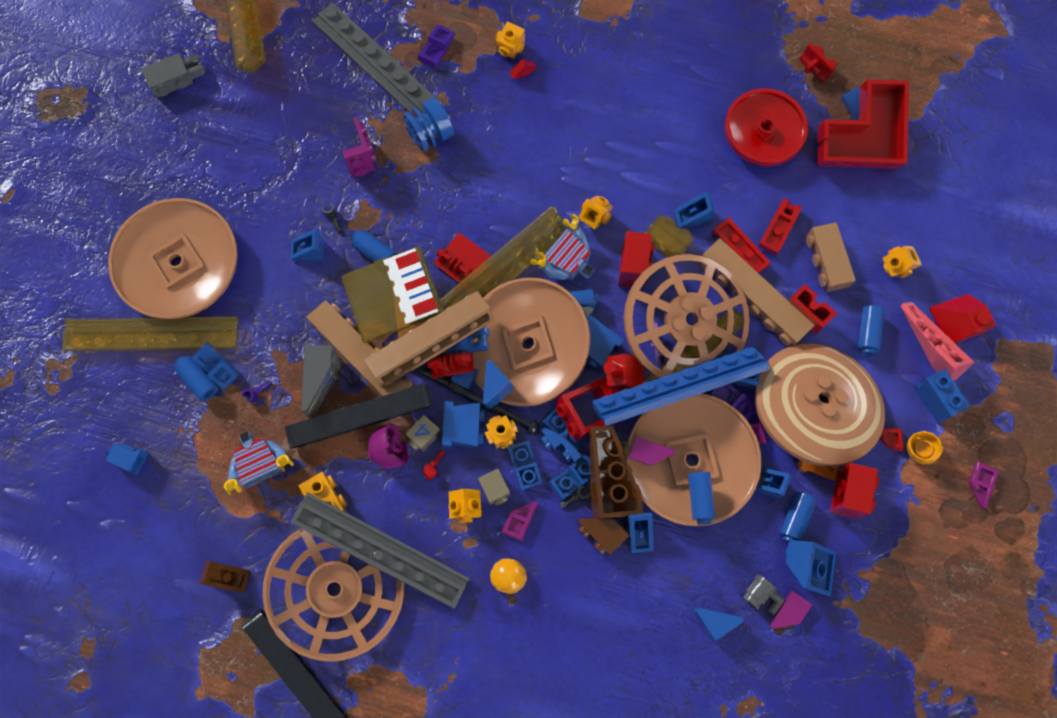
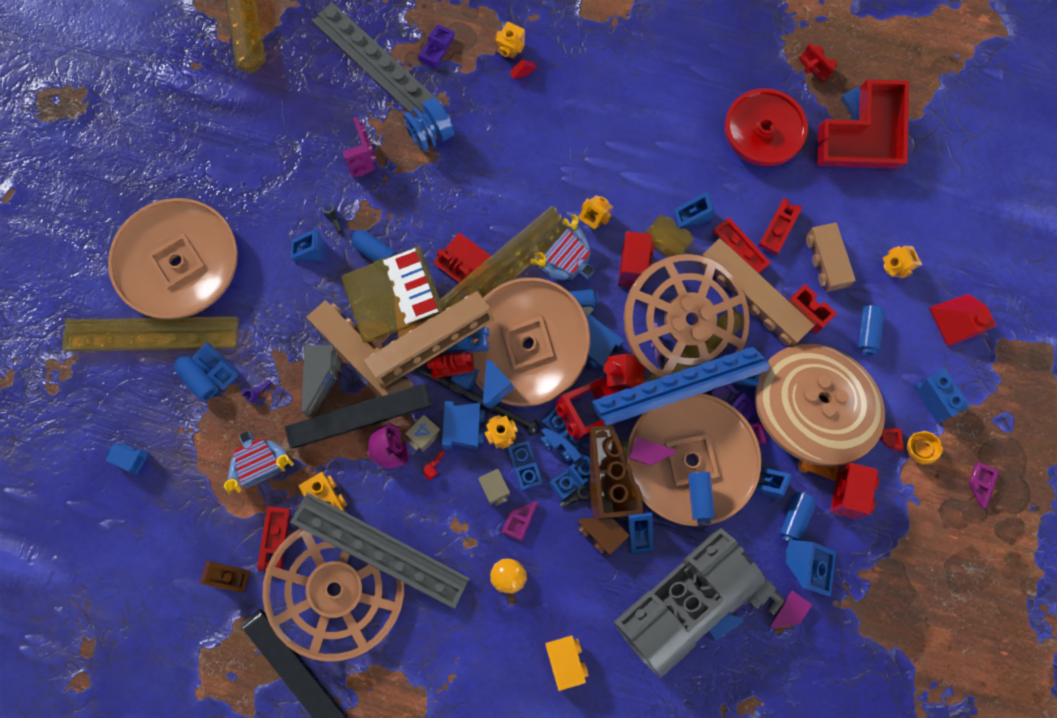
(172, 74): dark grey hinge -> none
(274, 534): none -> red plate
(464, 505): light orange brick -> none
(566, 663): none -> light orange brick
(689, 602): none -> dark grey cylinder
(936, 344): coral wedge -> none

